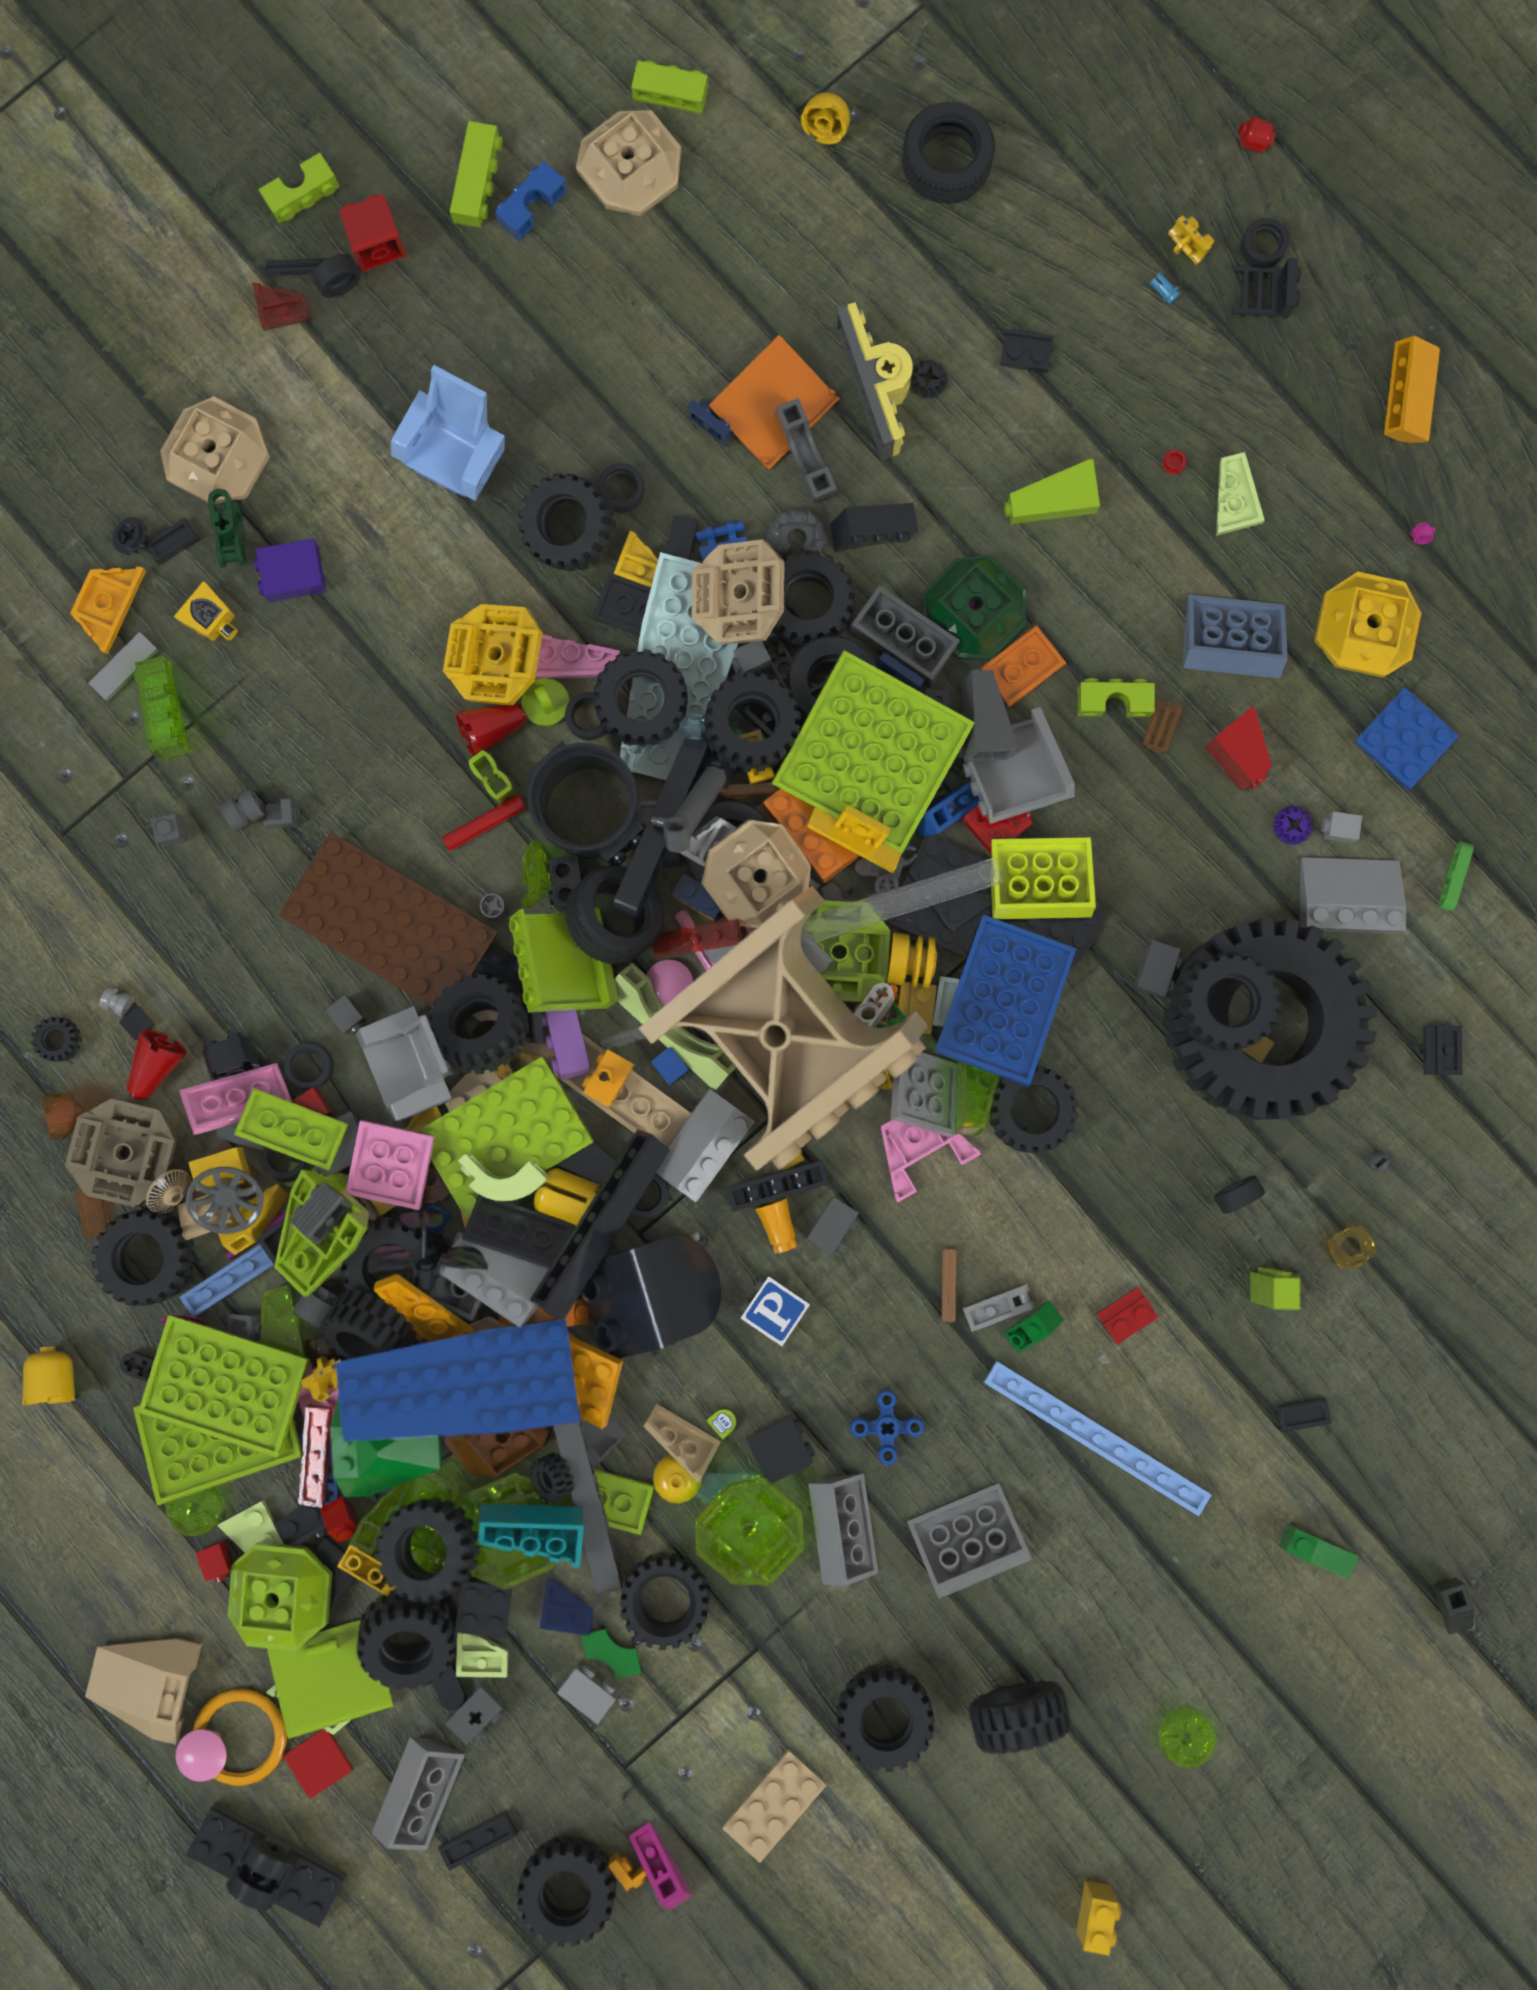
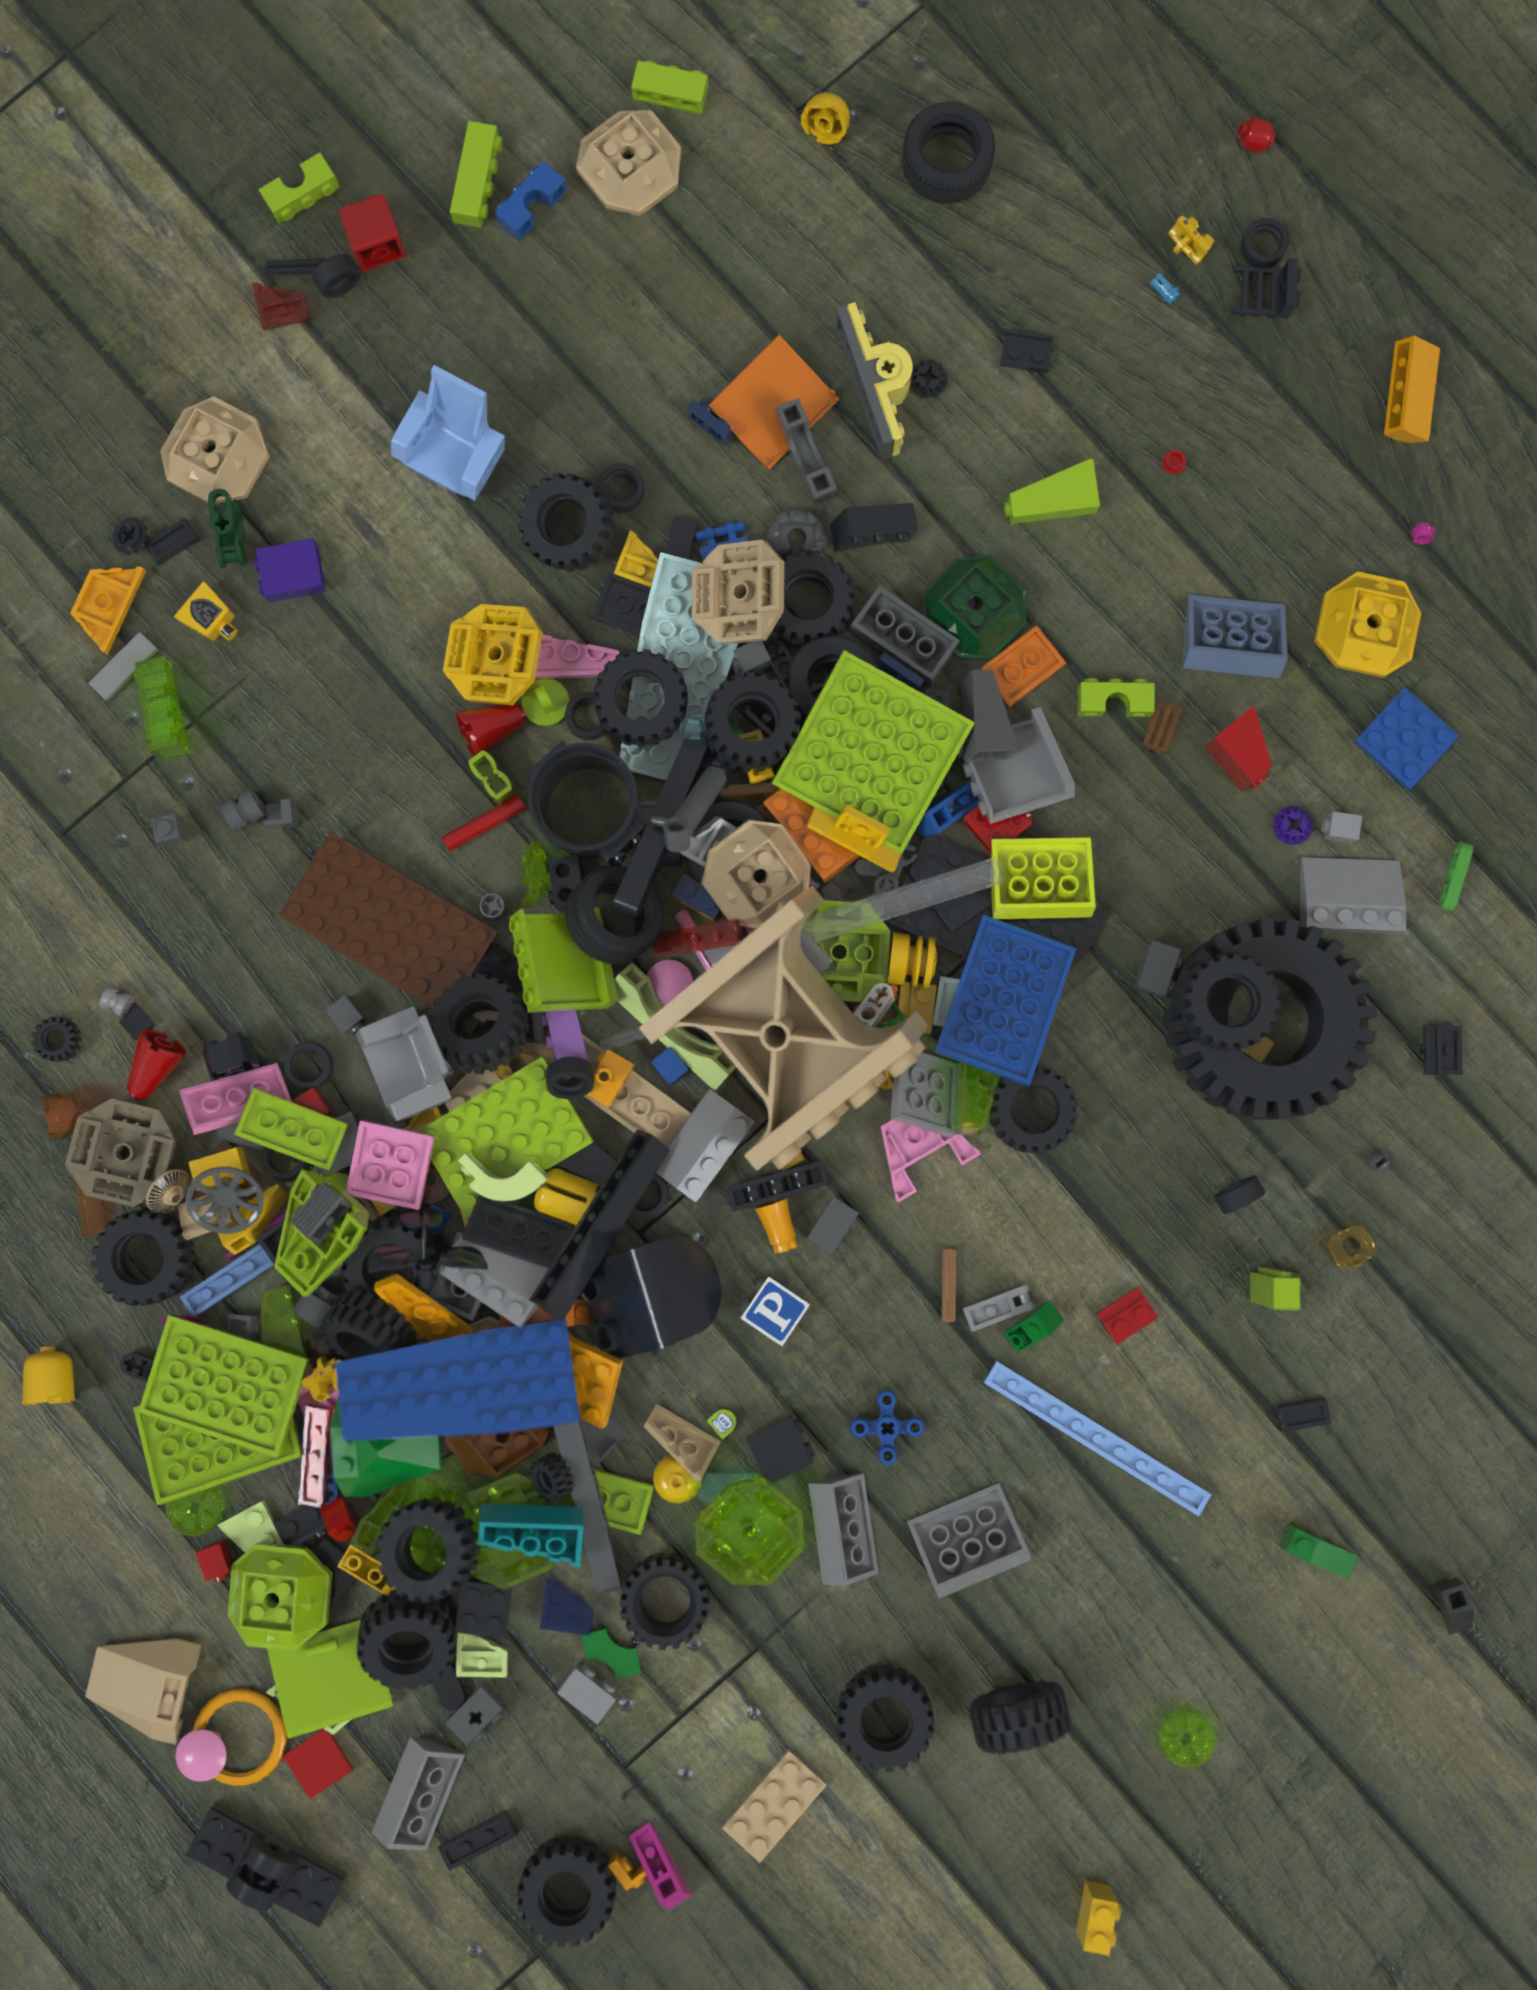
(569, 1088): none -> black tyre
(1237, 496): yellowish green wing -> none

